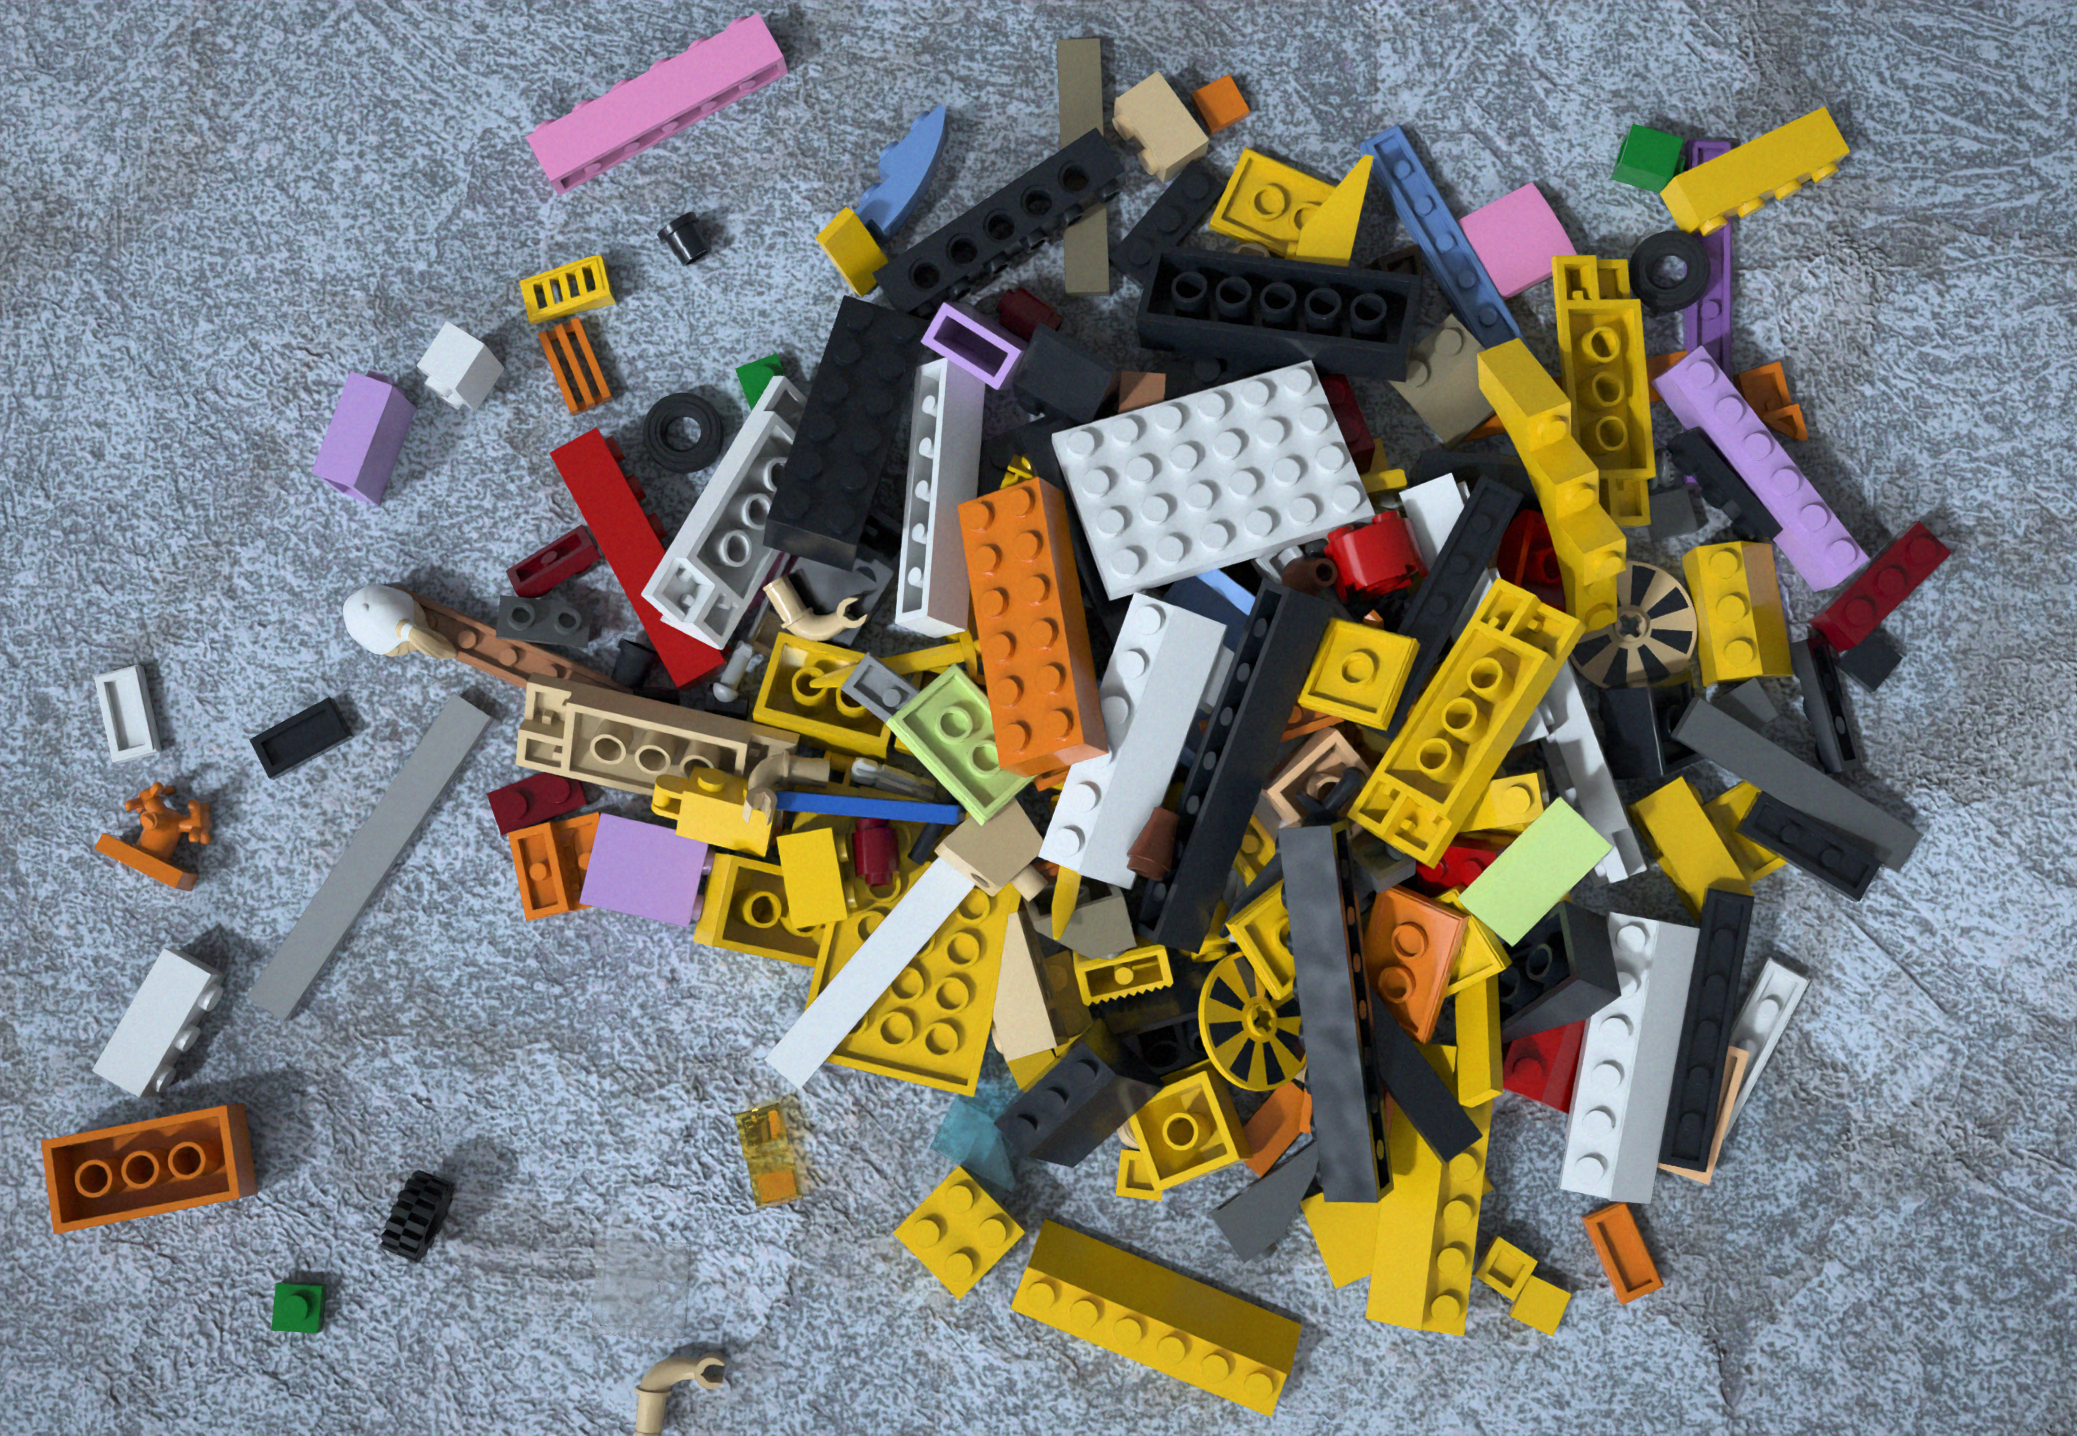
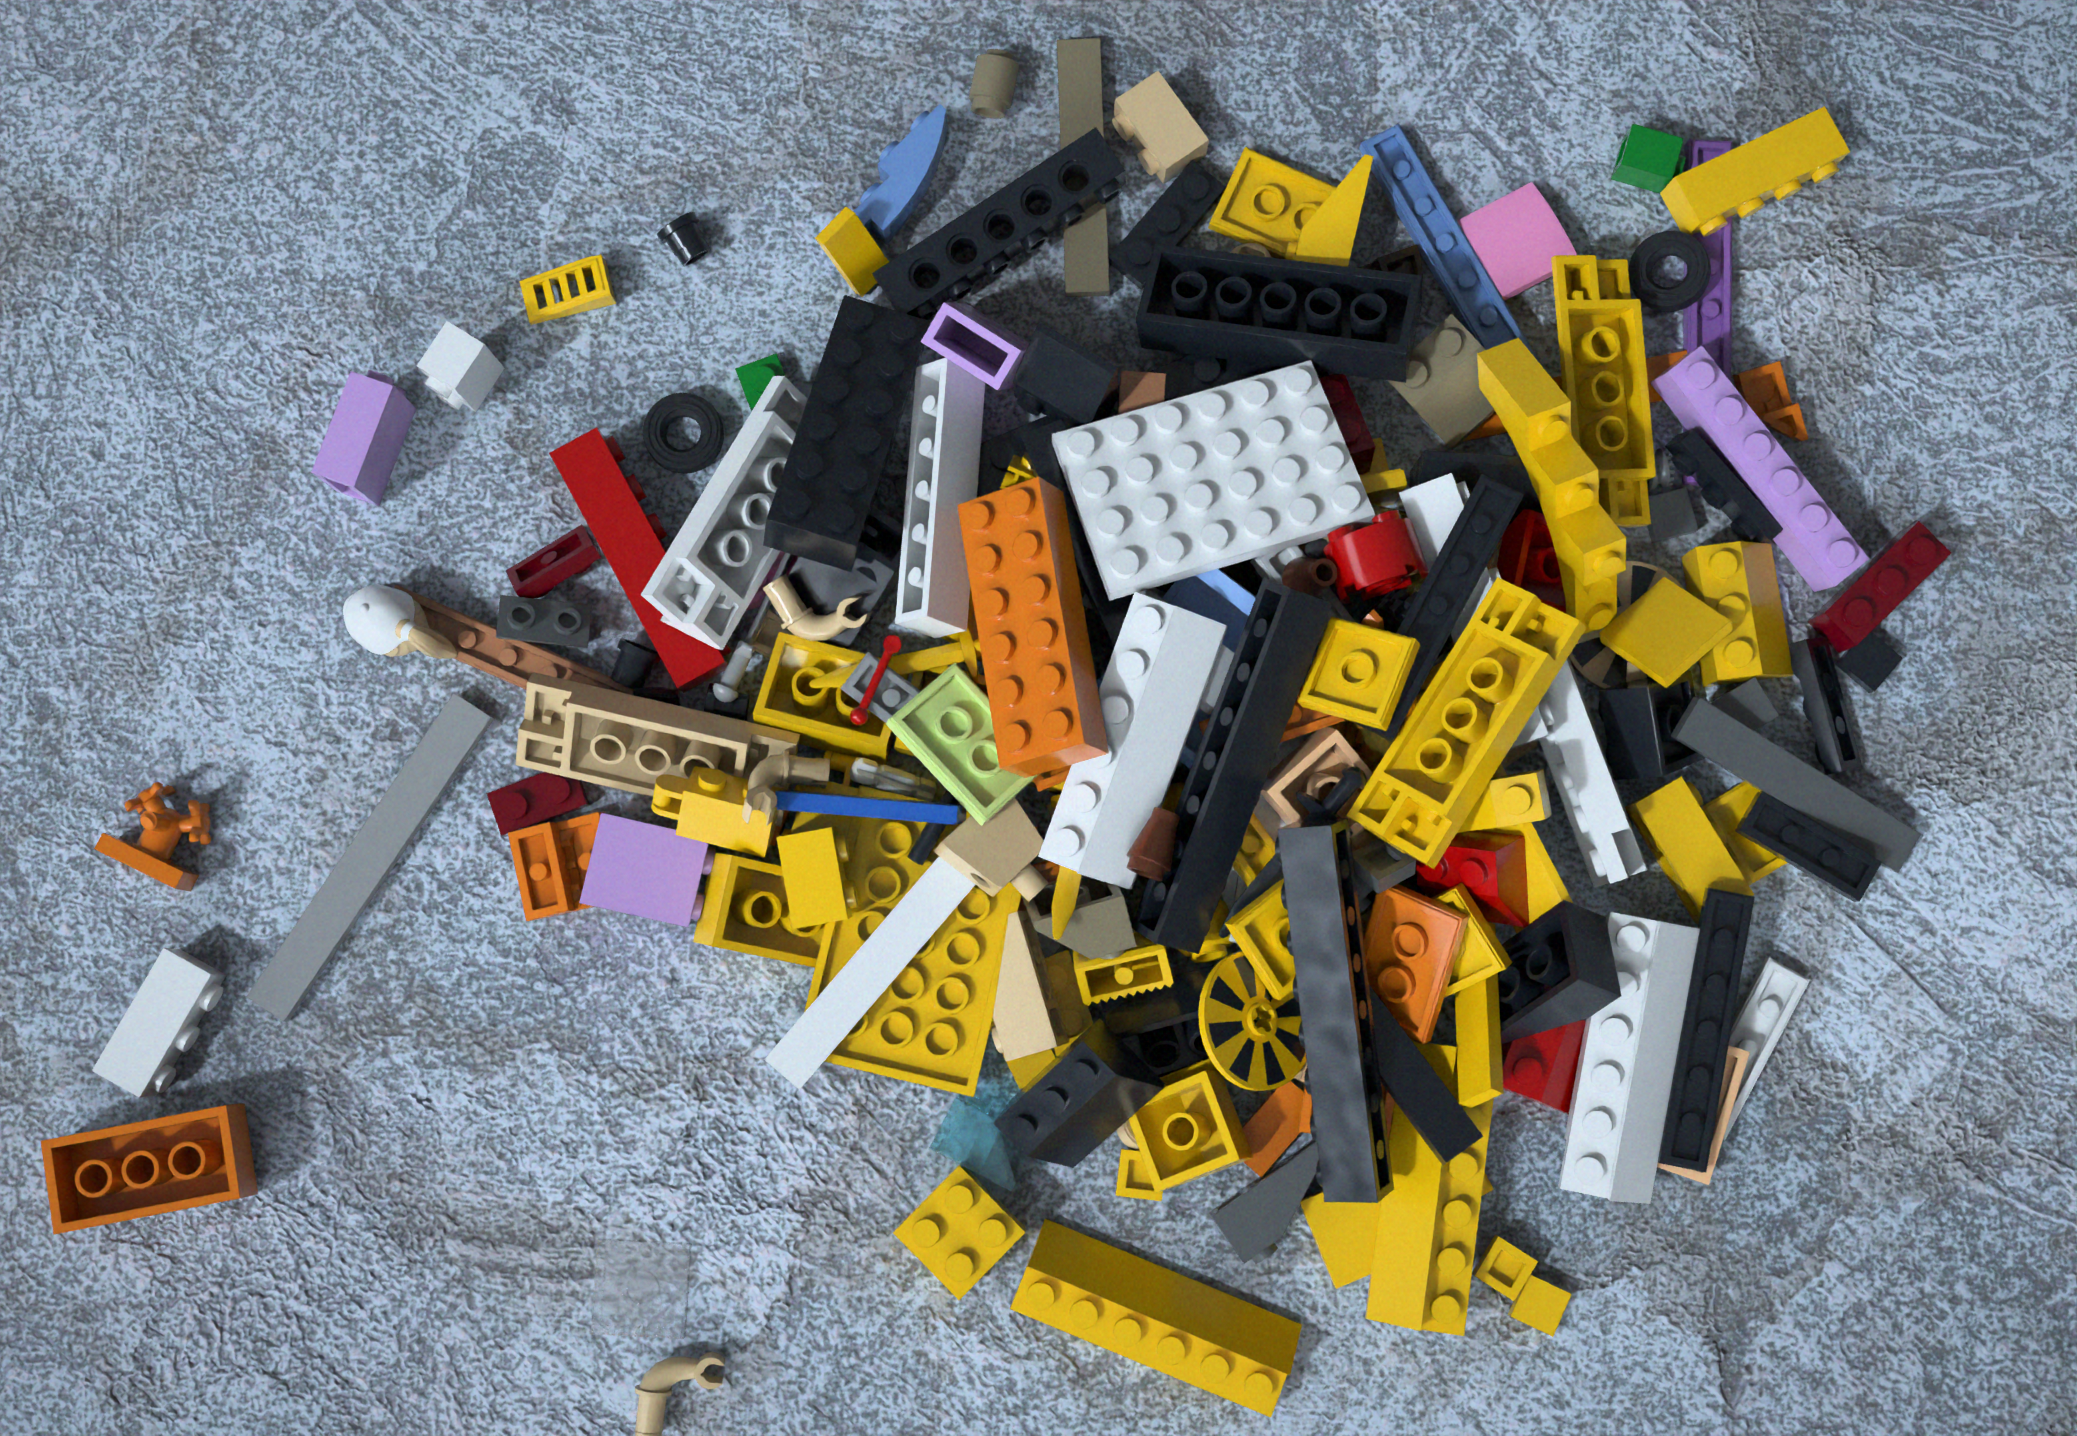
(128, 714): white tile -> none
(299, 1307): green plate -> none
(301, 738): black tile -> none
(417, 1216): black tyre -> none
(561, 333): orange tile -> none
(657, 103): bright pink brick -> none
(769, 1156): clear yellow slope -> none
(876, 851): dark red brick -> none
(892, 645): none -> red hinge
(993, 83): none -> dark tan brick
(1023, 312): dark red brick -> none
(1219, 104): orange tile -> none
(1535, 872): yellowish green tile -> none
(1622, 1251): orange tile -> none
(1665, 631): none -> yellow tile

